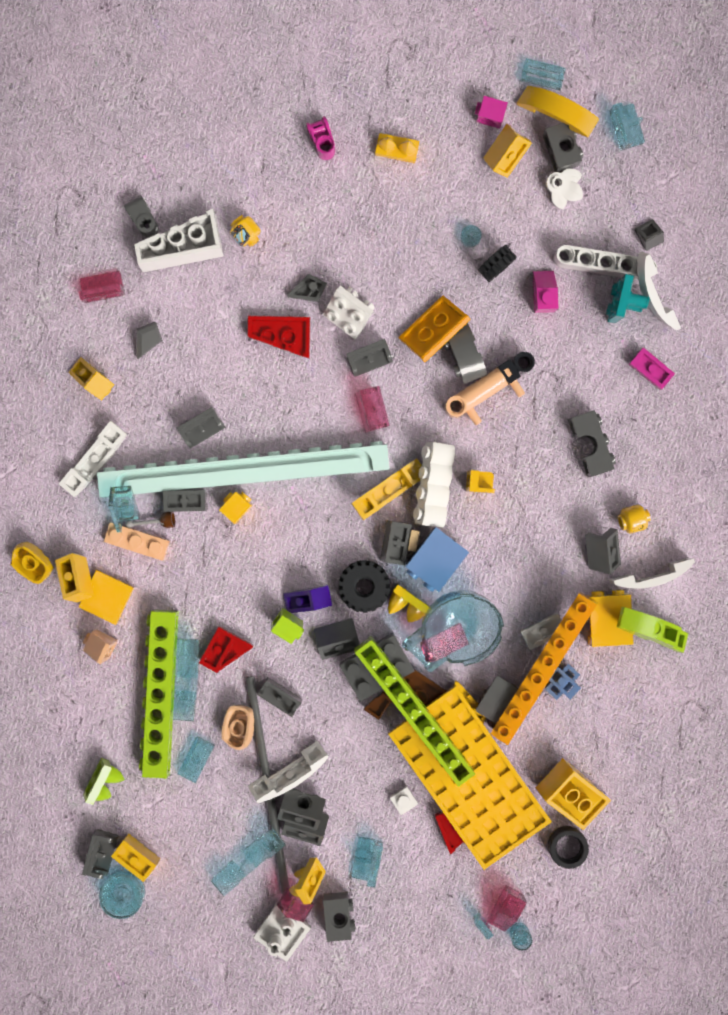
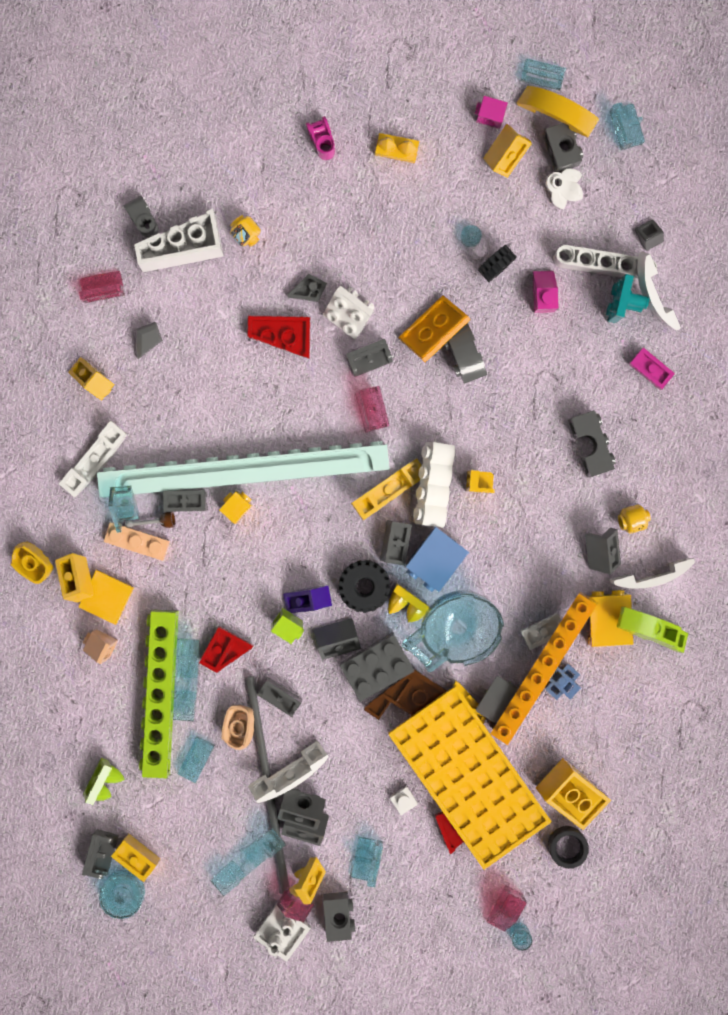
(201, 427): dark grey hinge -> none
(413, 540): tan tile -> none
(414, 711): lime brick -> none
(444, 643): clear pink hinge -> none
(483, 926): clear light blue tile -> none
(489, 385): light nougat piece -> none

